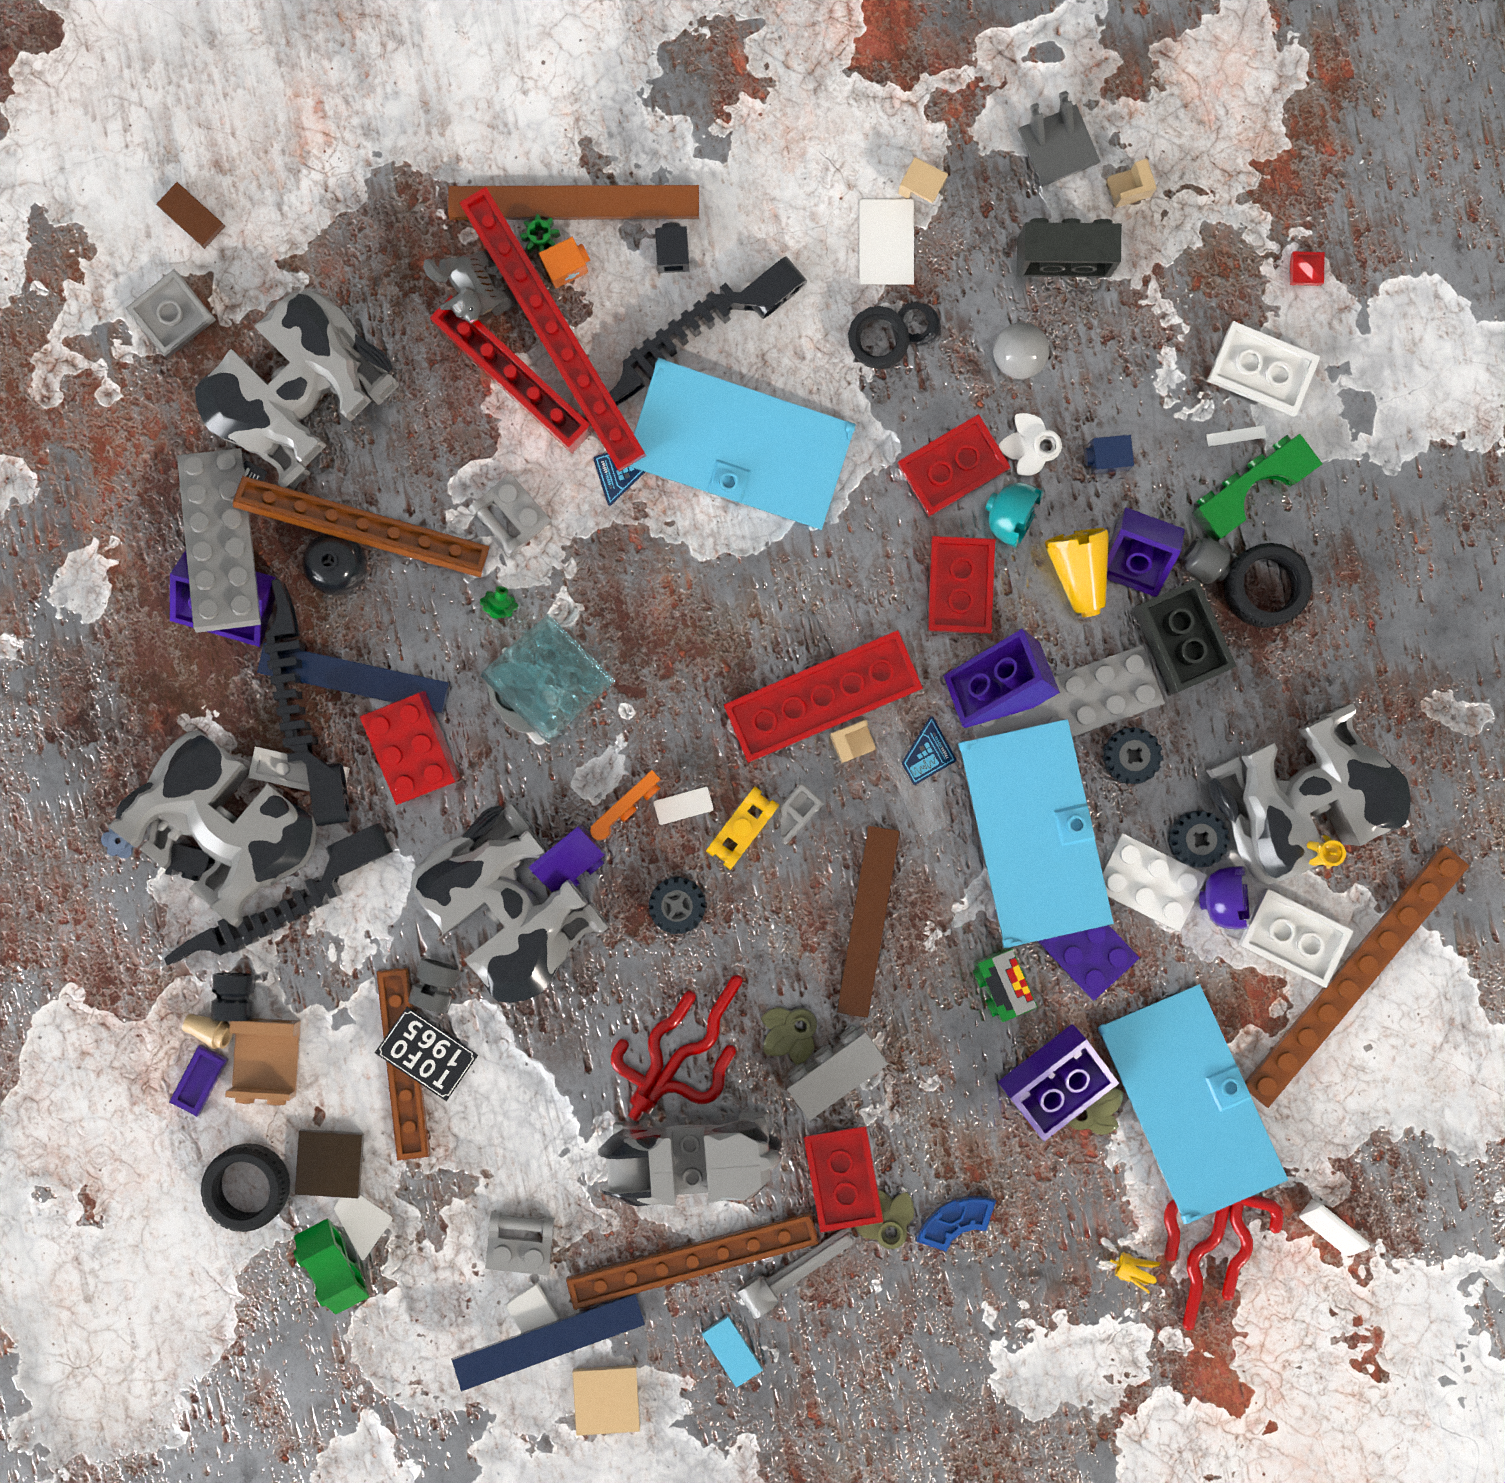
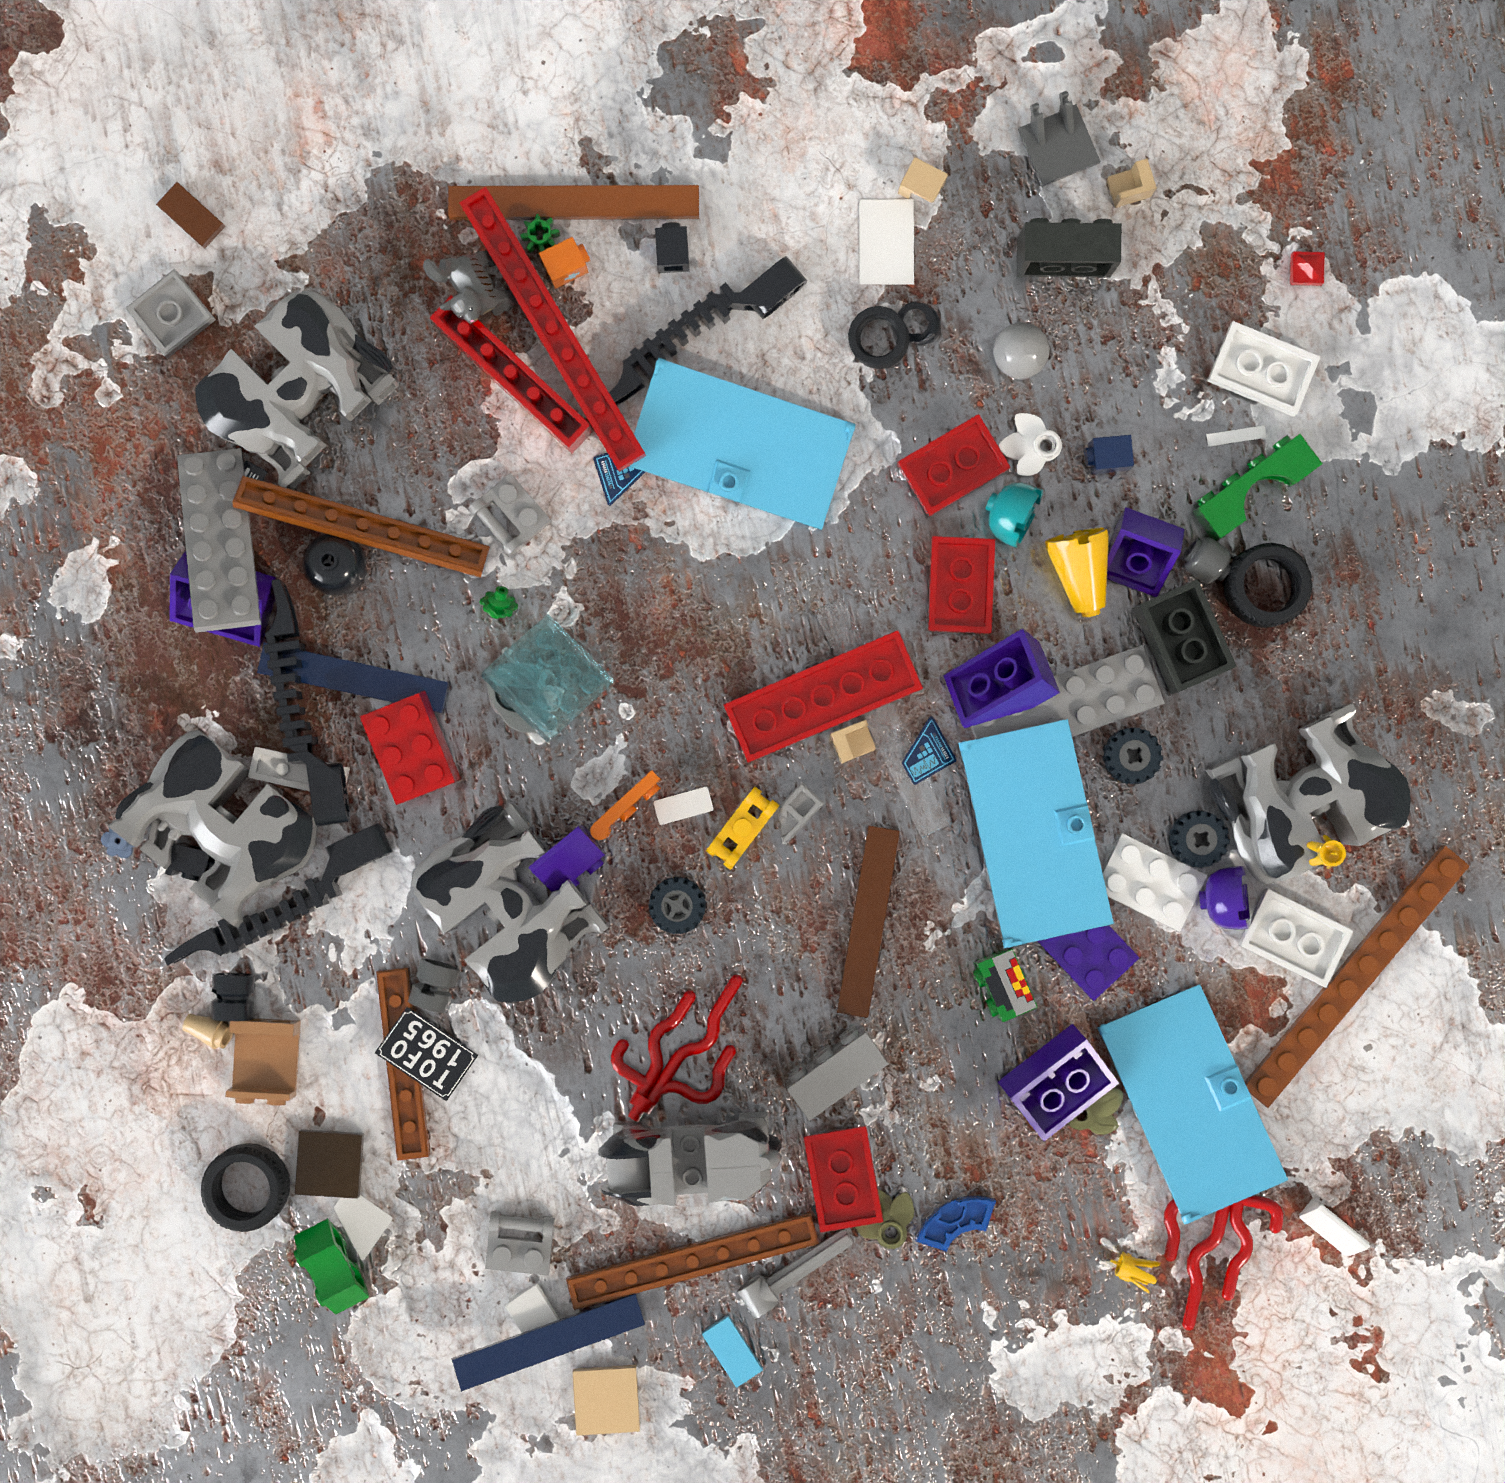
(198, 1080): dark purple tile -> none
(786, 1037): olive plate -> none

